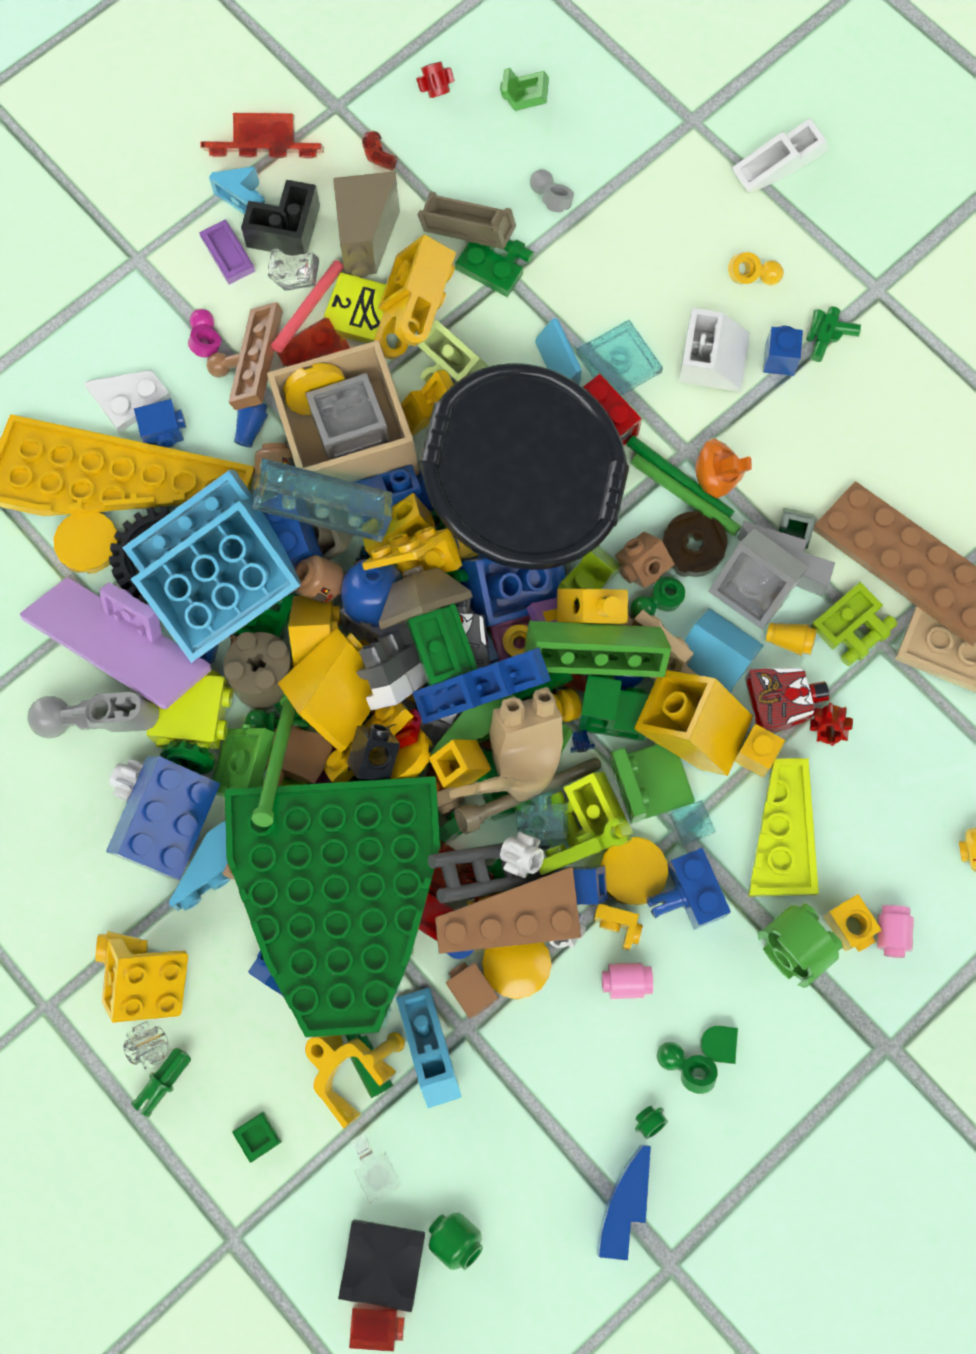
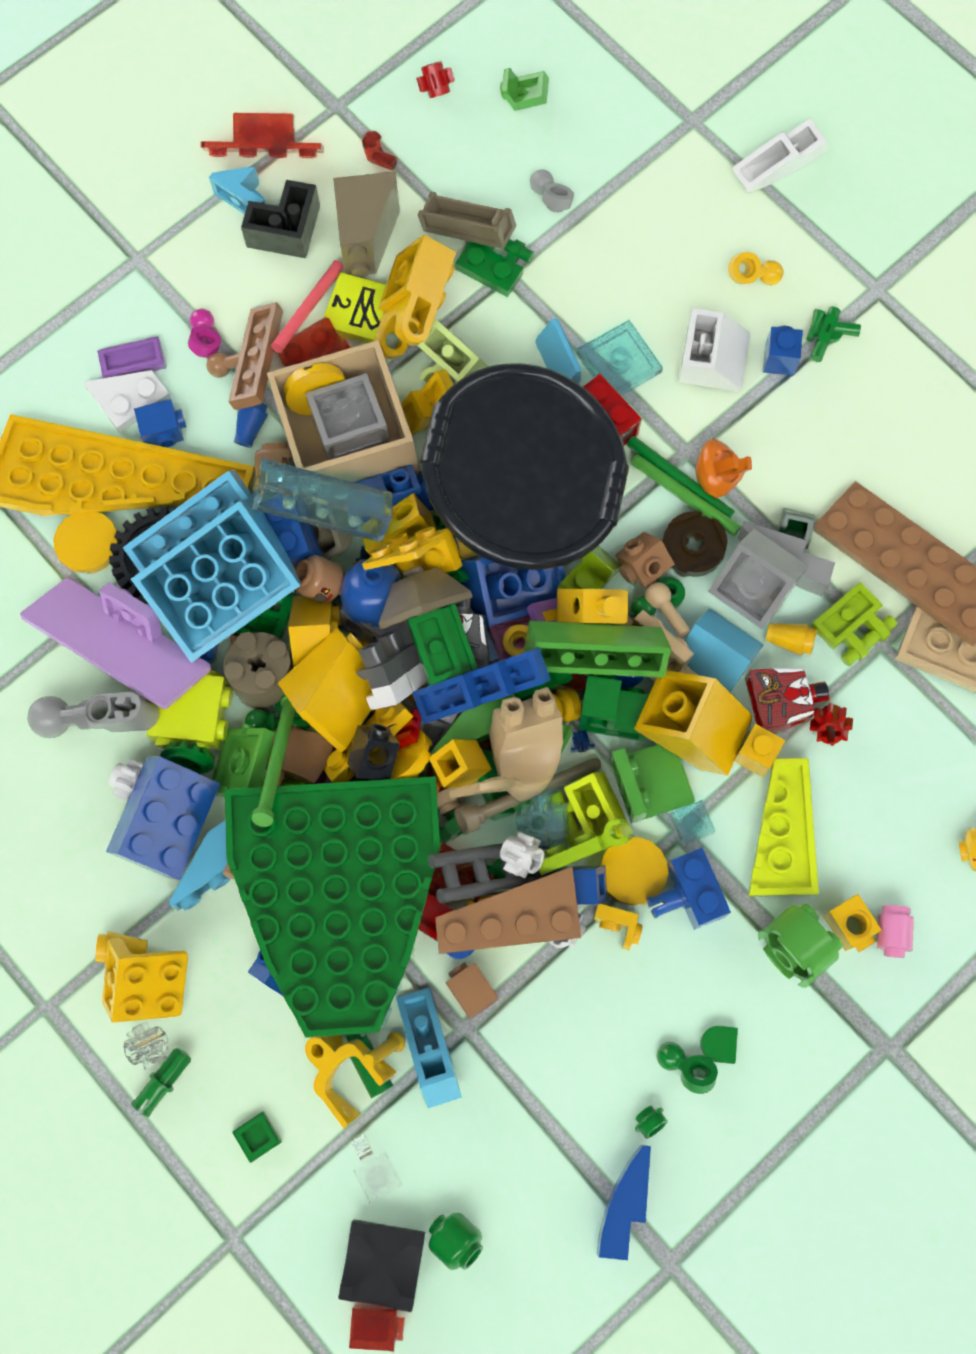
(132, 357): none -> medium lavender tile
(227, 252): medium lavender tile -> none
(293, 271): clear bracket -> none
(517, 969): yellow dish -> none
(627, 980): bright pink brick -> none
(659, 597): none -> tan bar

